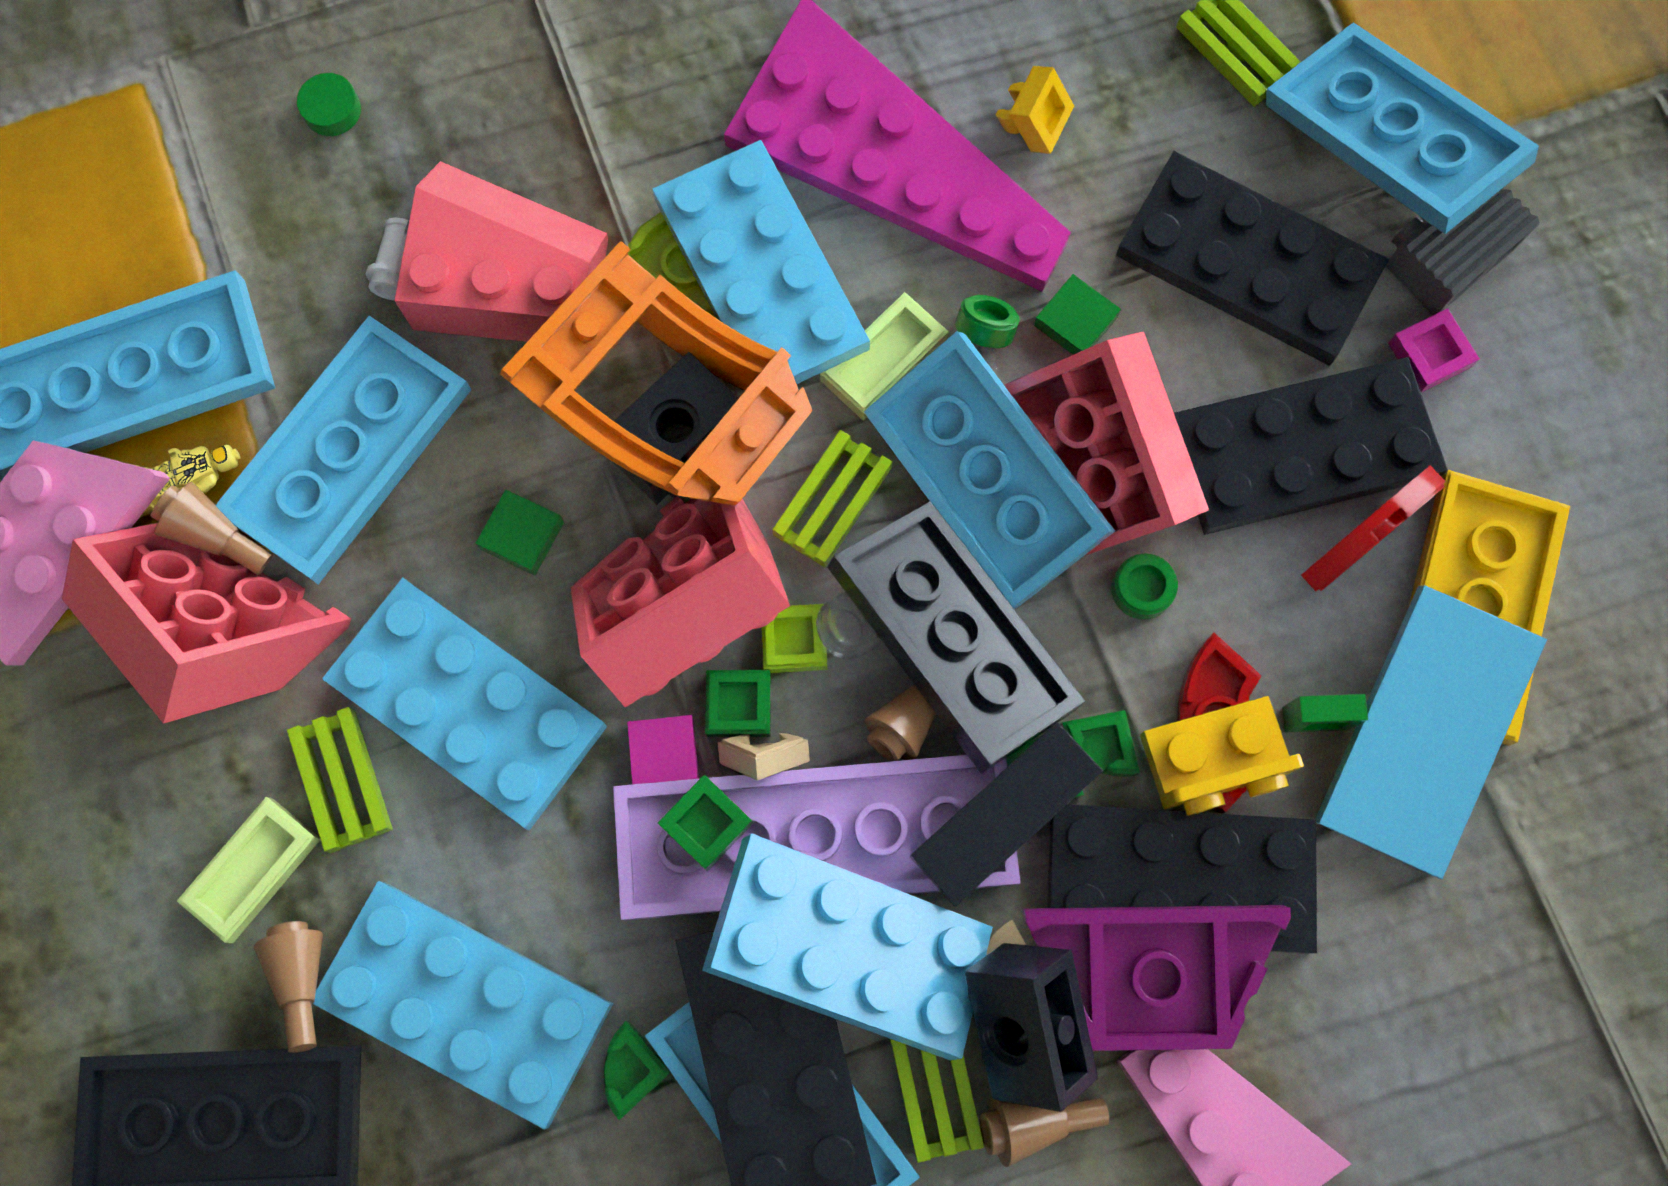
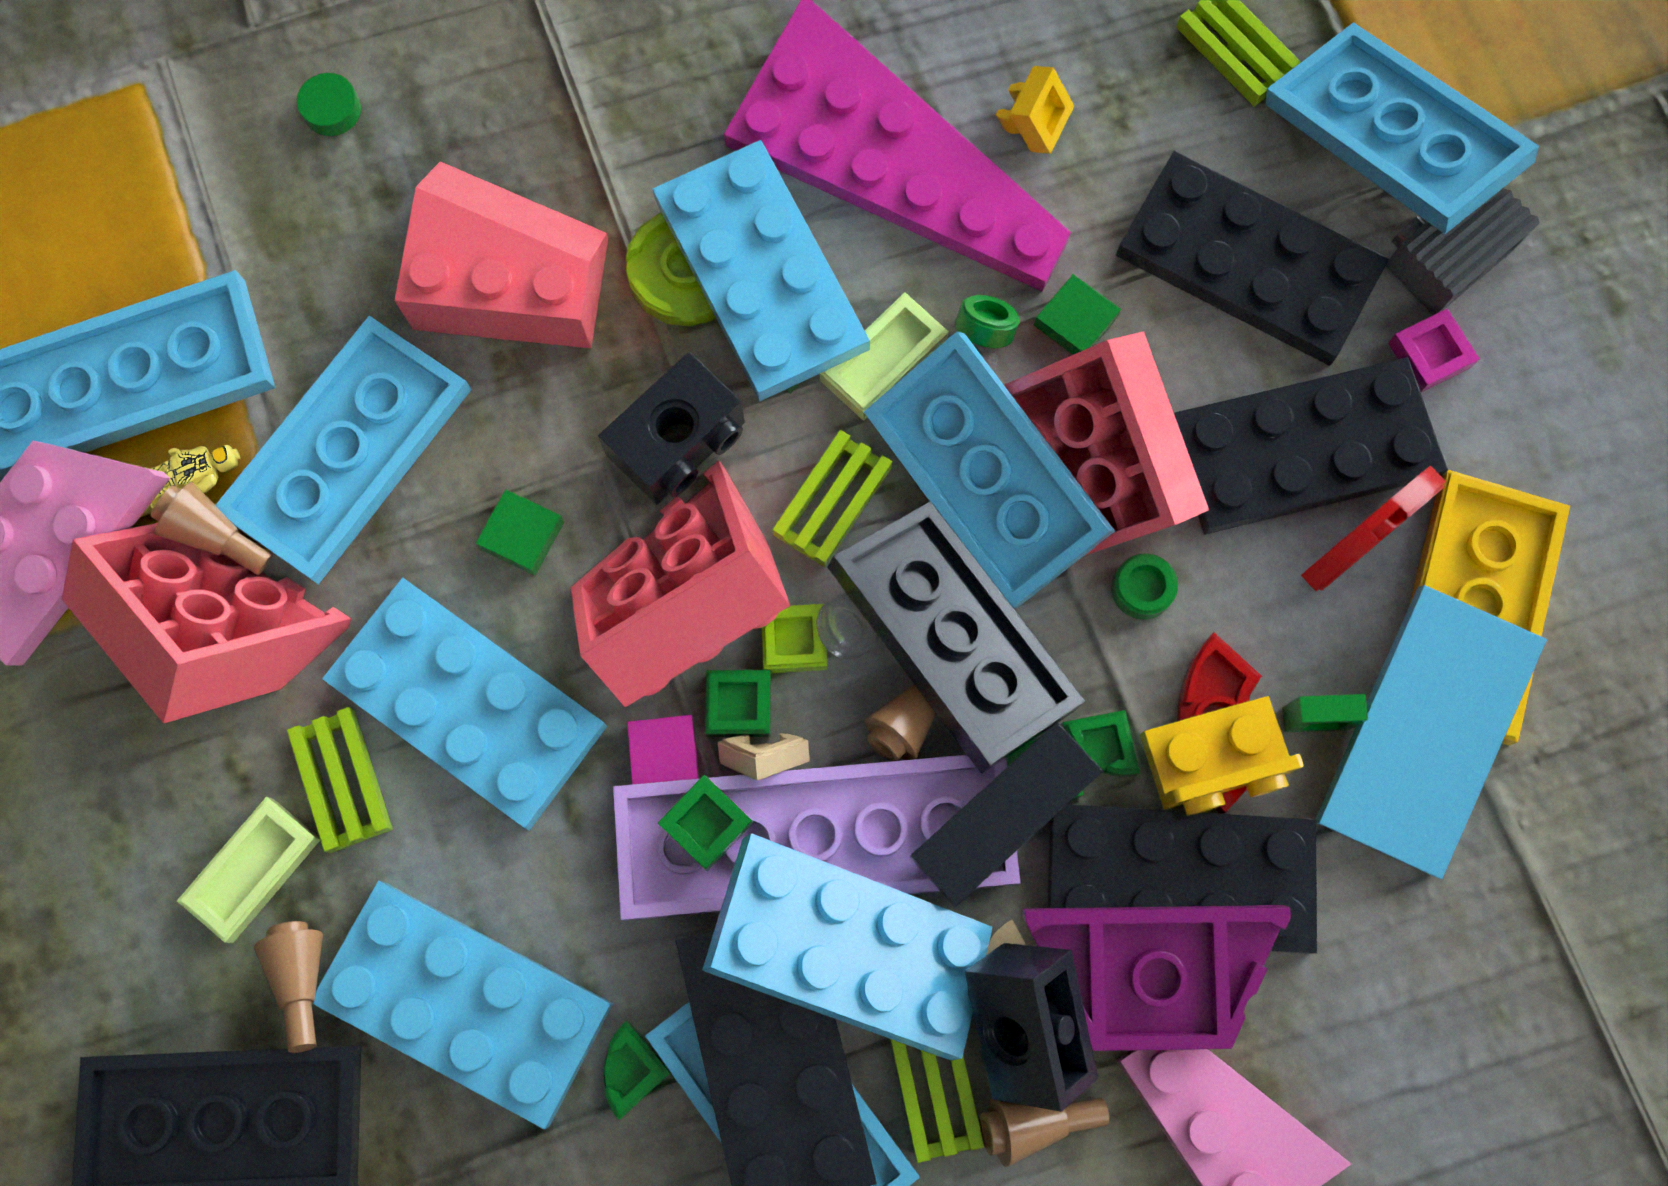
(385, 271): white pin -> none
(594, 322): orange wedge -> none

